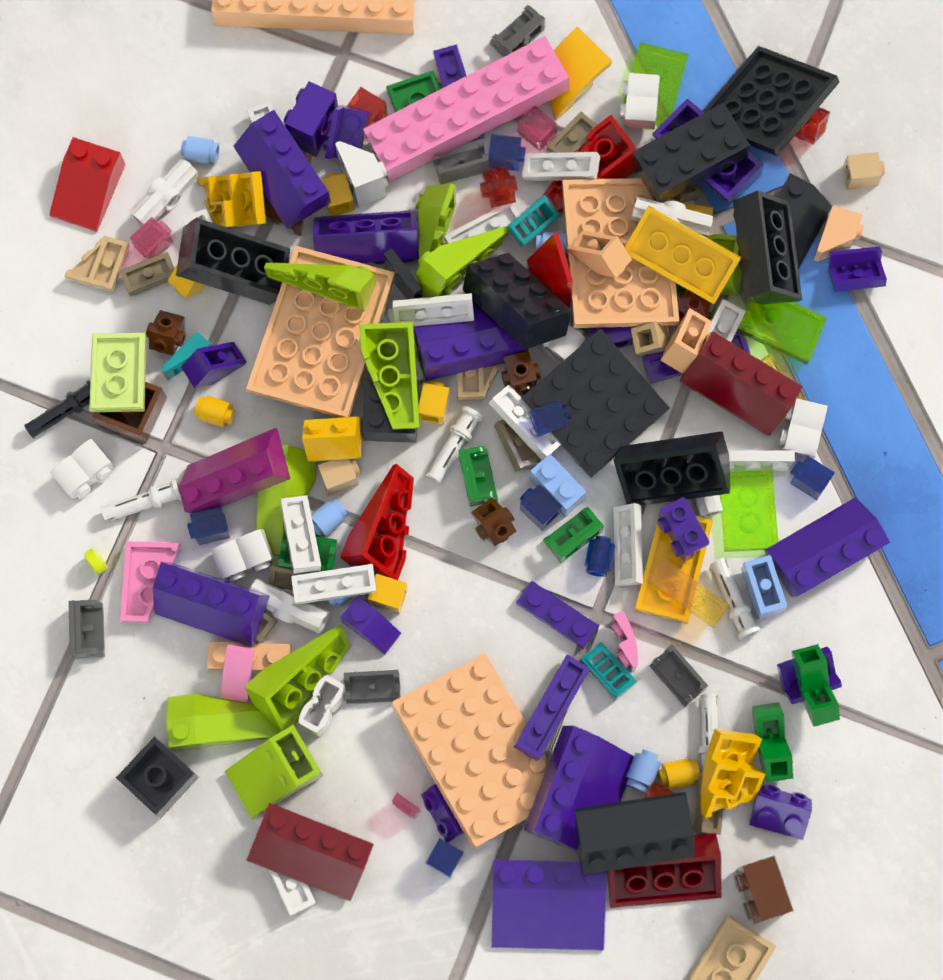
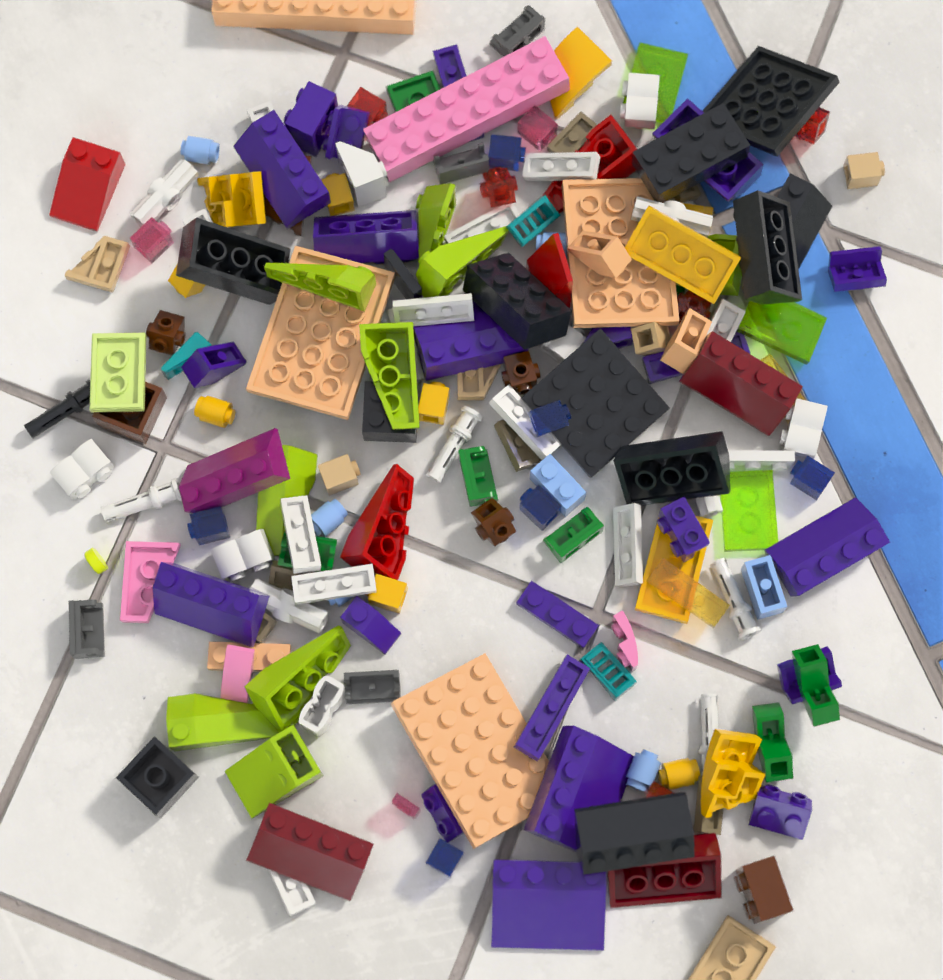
(147, 273): dark tan plate -> none
(333, 438): yellow slope -> none
(599, 556): clear blue brick -> none
(678, 675): dark grey hinge -> none
(839, 232): light nougat slope -> none

